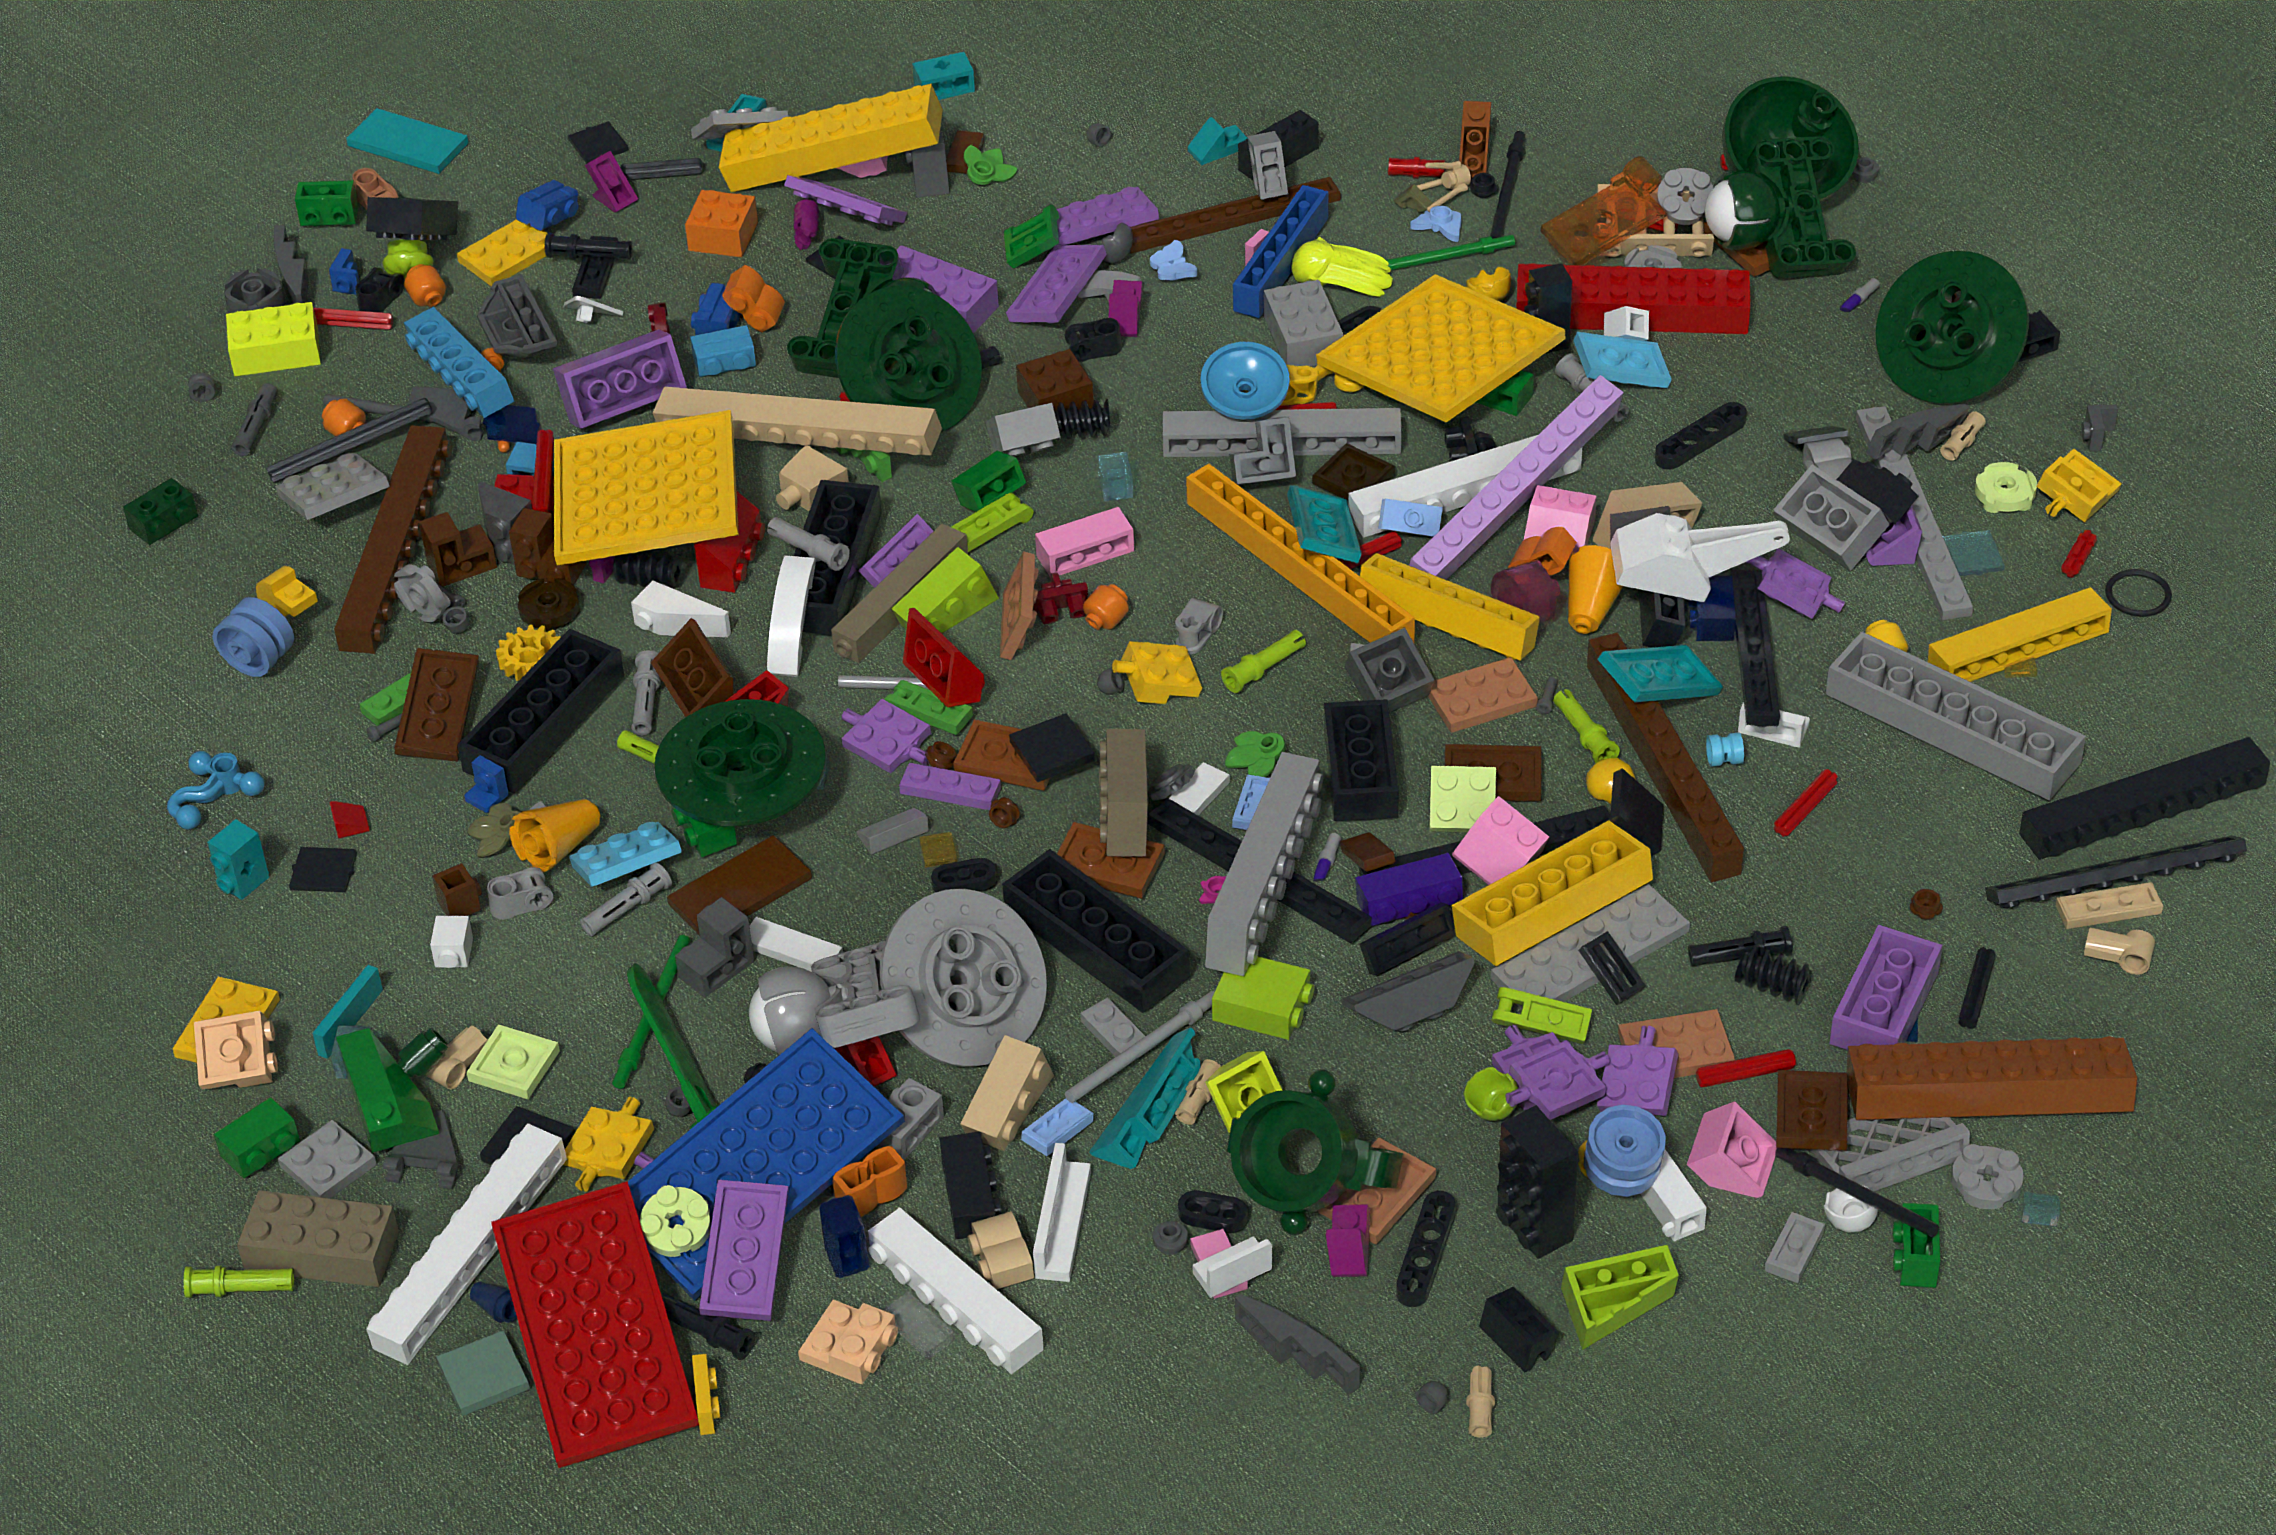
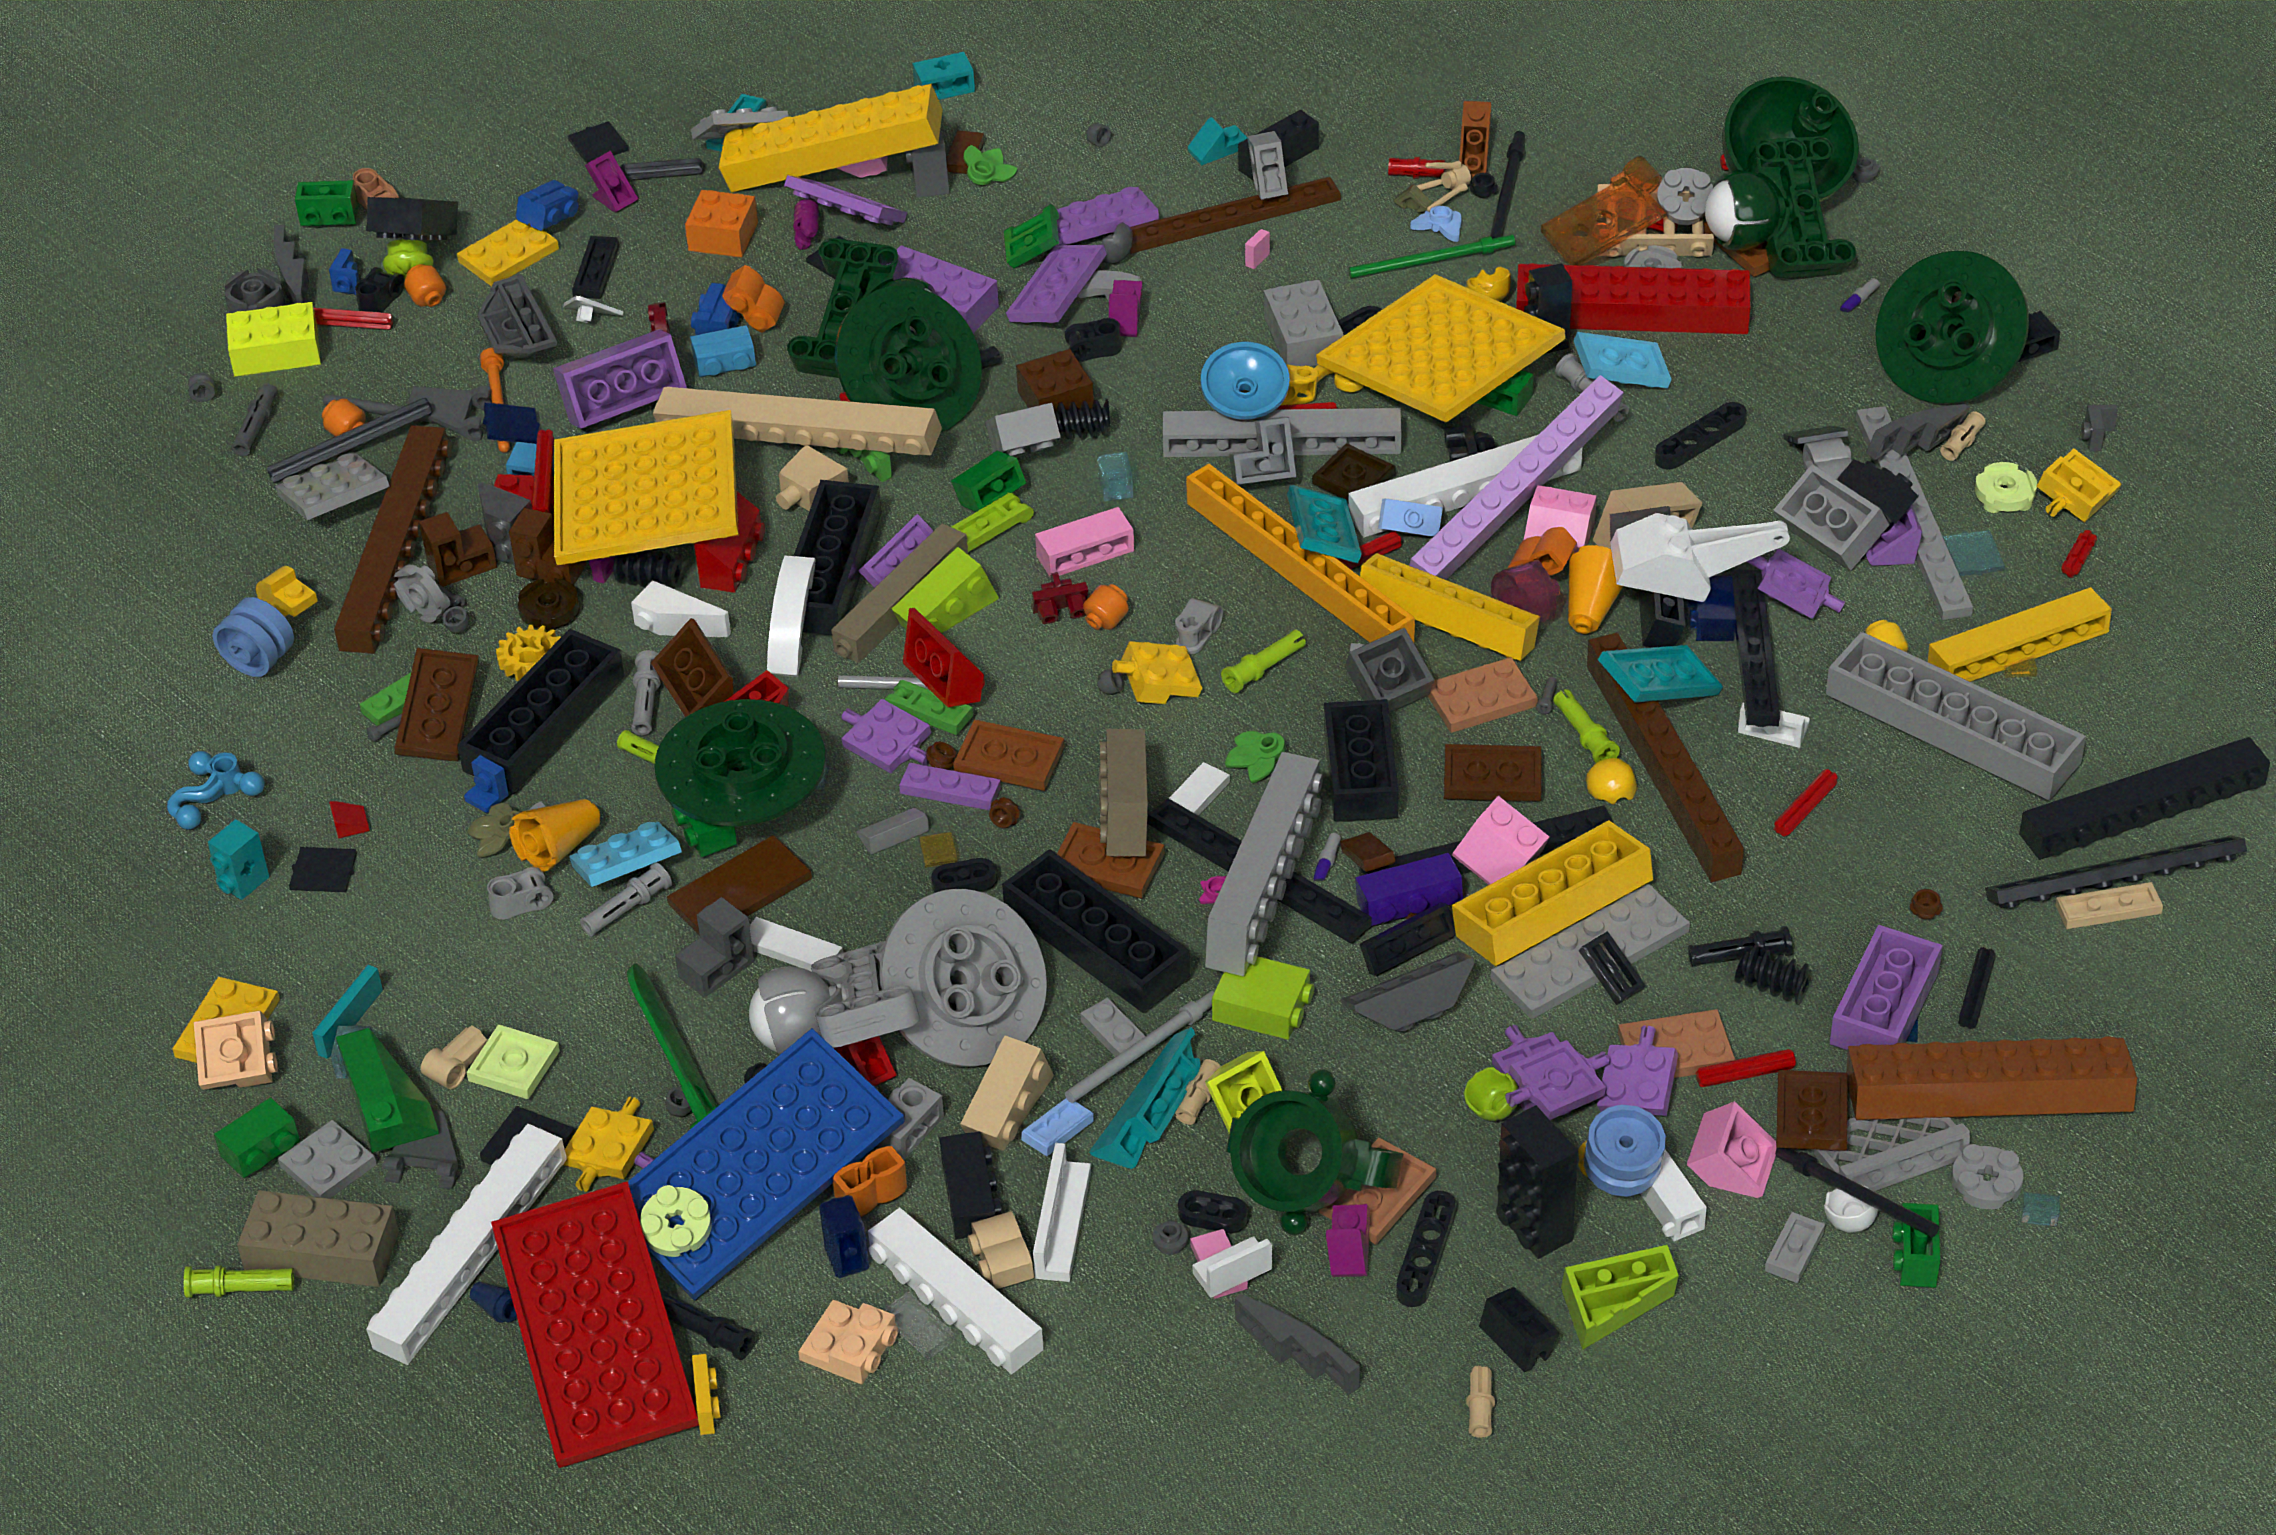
(160, 511): dark green brick -> none
(407, 140): teal tile -> none
(422, 1053): dark green brick -> none
(451, 941): white brick -> none
(457, 891): reddish brown brick -> none
(458, 362): dark azure brick -> none
(482, 1373): sand green tile -> none
(576, 247): black pin -> none
(631, 1056): green bar -> none
(744, 1250): medium lavender plate -> none
(816, 546): light grey pin -> none
(1018, 606): nougat plate -> none
(1052, 747): black tile -> none
(1170, 781): dark grey gear -> none
(1171, 263): light blue animal -> none
(1249, 800): light blue plate -> none
(1274, 257): blue brick -> none
(1341, 266): neon yellow hair -> none
(1432, 1396): dark grey hinge -> none
(1460, 796): yellowish green plate -> none
(1542, 1015): lime plate -> none
(1627, 323): white brick -> none
(1636, 810): black tile -> none
(1725, 749): medium azure wheel -> none
(2129, 950): tan piece -> none
(2140, 613): black tyre -> none

